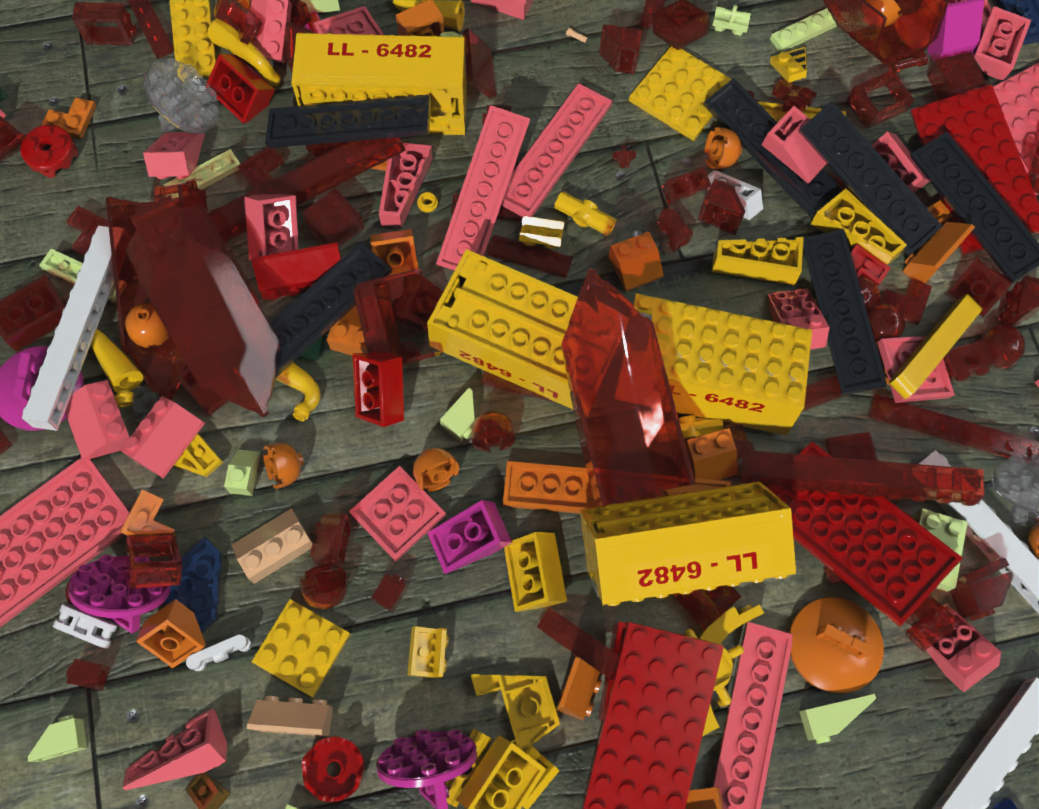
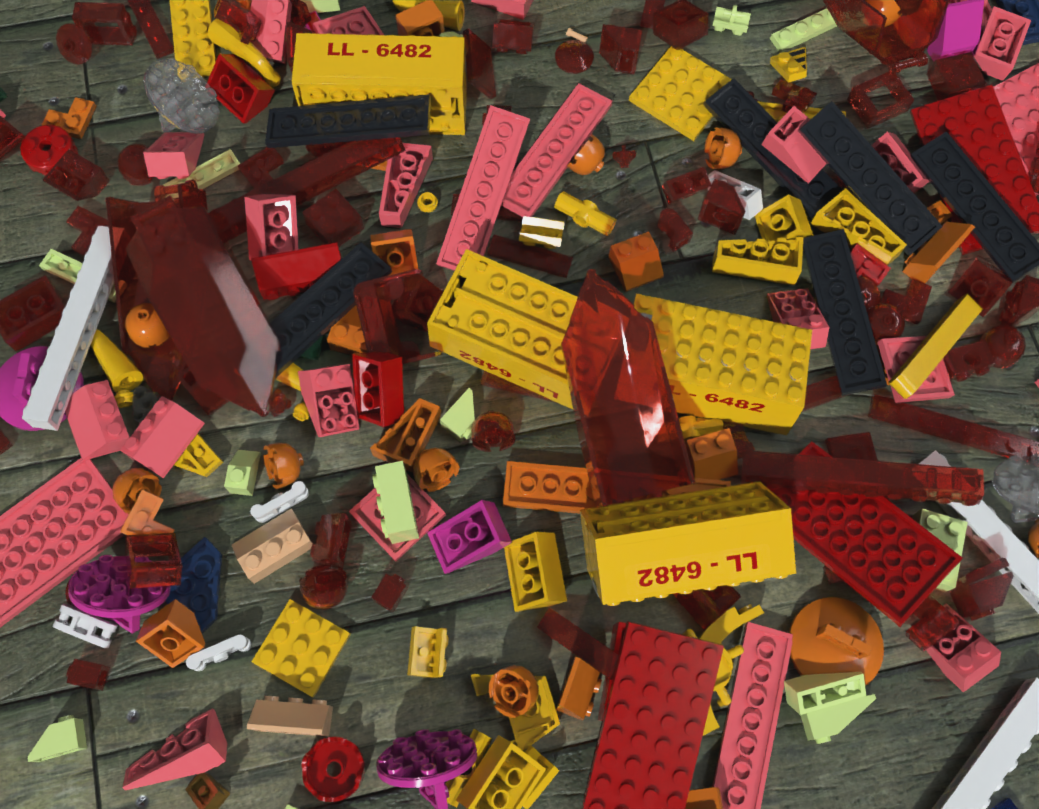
(74, 43): none -> clear red dish
(76, 177): none -> clear red slope
(130, 484): none -> orange cylinder
(133, 165): none -> clear red cylinder
(278, 403): none -> clear red piece
(280, 502): none -> white plate
(330, 399): none -> coral slope
(395, 502): none -> yellowish green brick
(408, 435): none -> orange wedge
(513, 35): none -> clear red slope
(513, 690): none -> orange cylinder
(574, 56): none -> clear red dish
(588, 157): none -> orange cylinder
(784, 220): none -> yellow slope
(820, 691): none -> yellowish green slope

